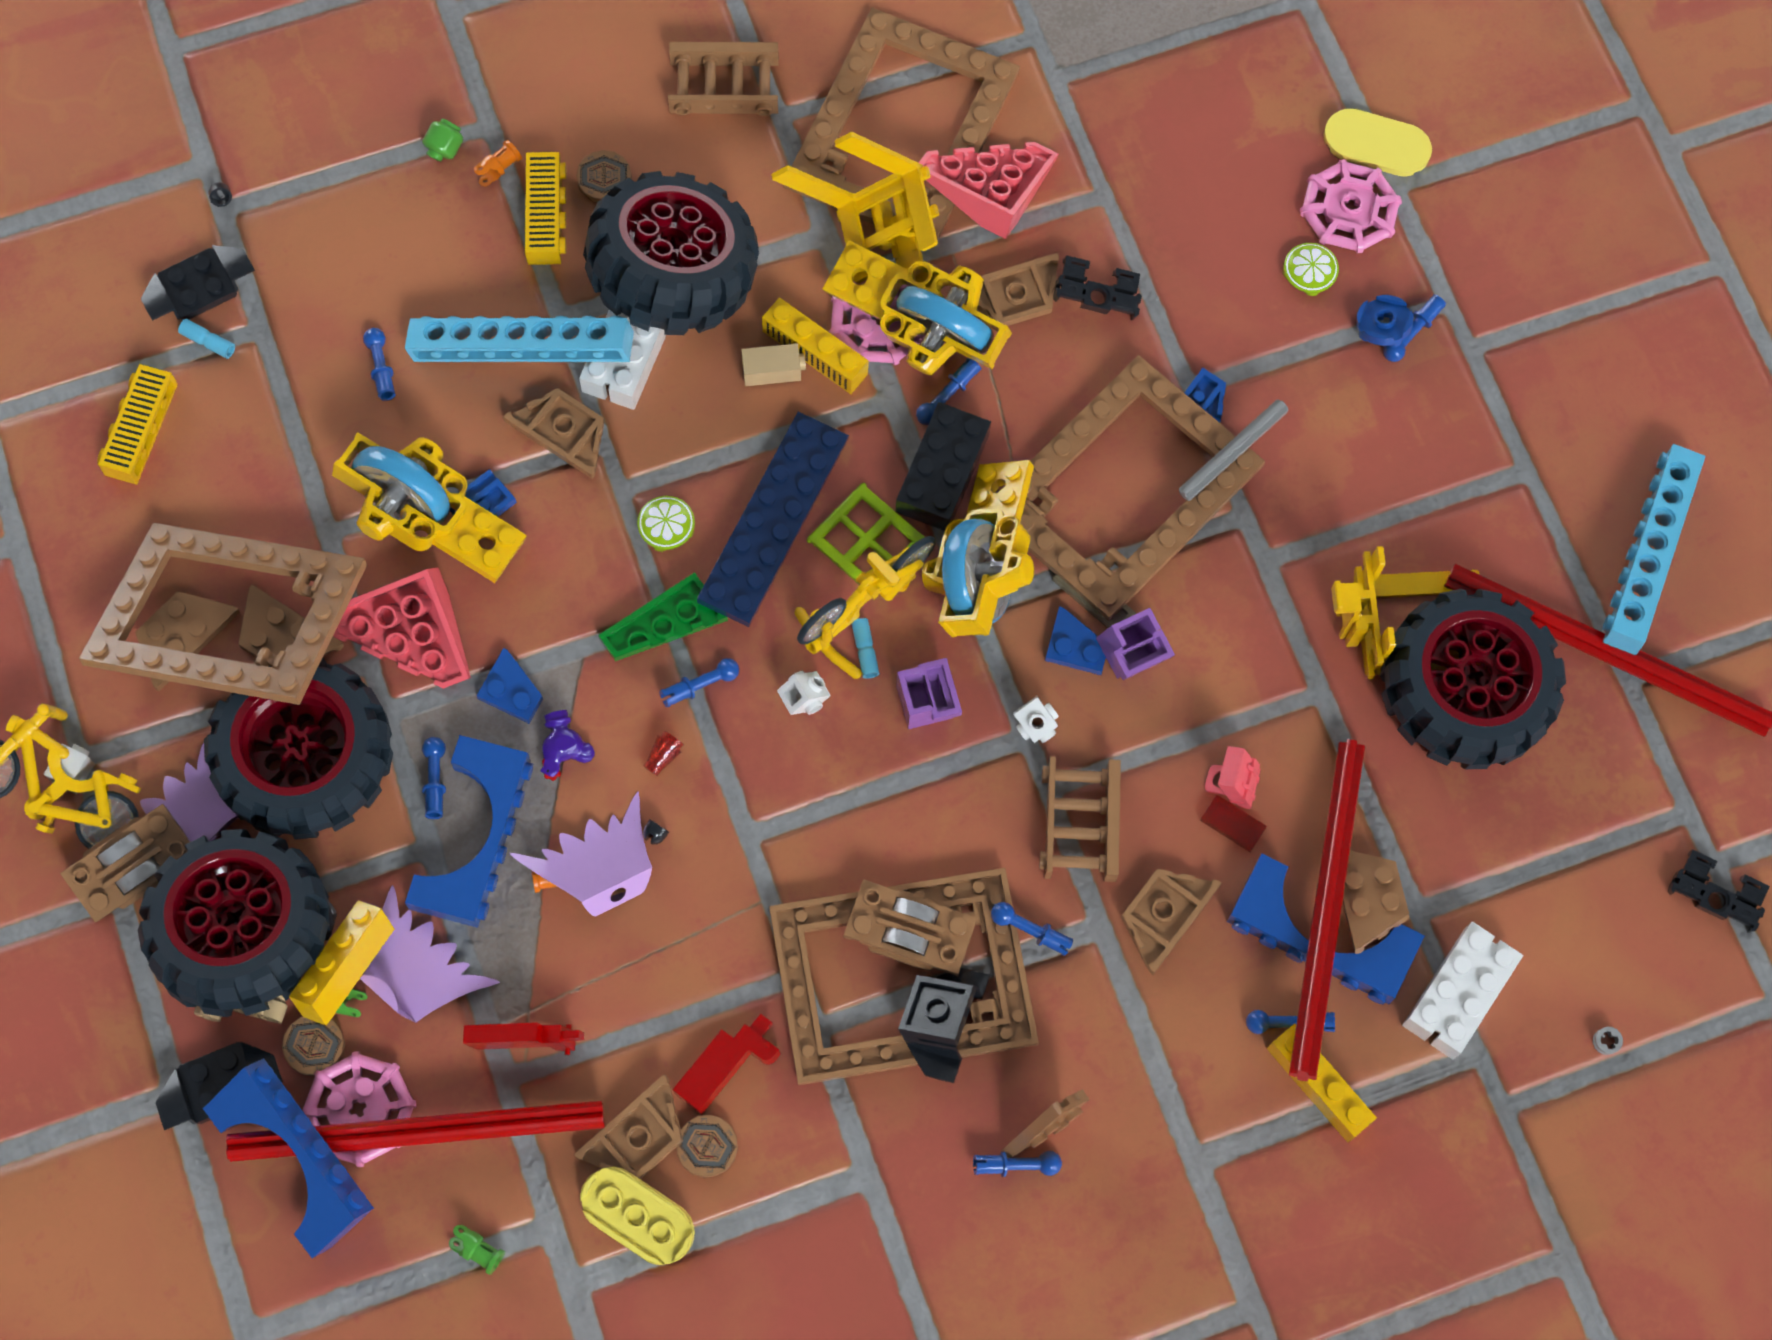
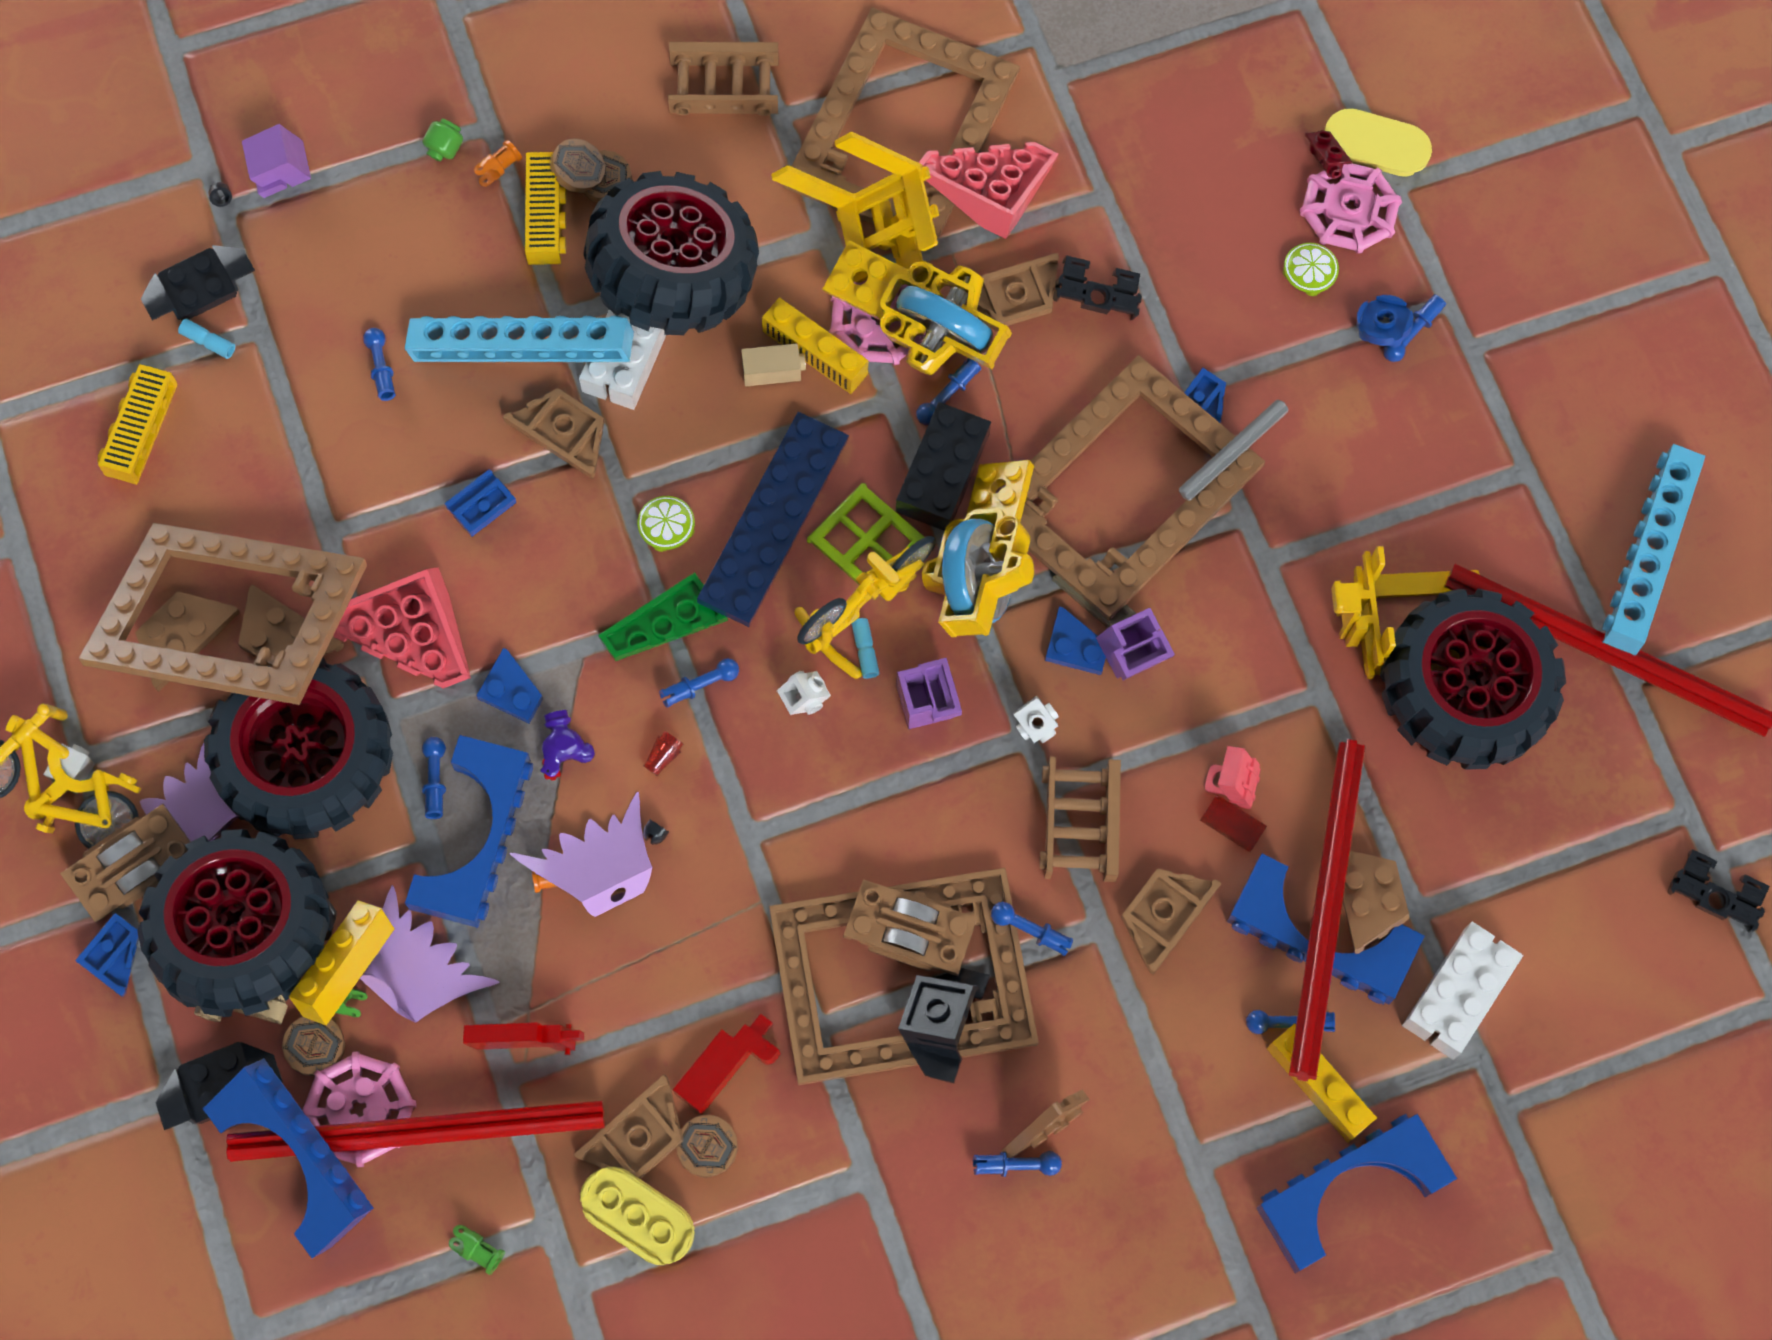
(112, 954): none -> blue wing
(275, 160): none -> medium lavender plate
(410, 494): yellow piece -> none
(577, 165): none -> medium nougat tile
(1328, 152): none -> dark red hinge
(1404, 1149): none -> blue arch
(1612, 1033): light grey bush -> none

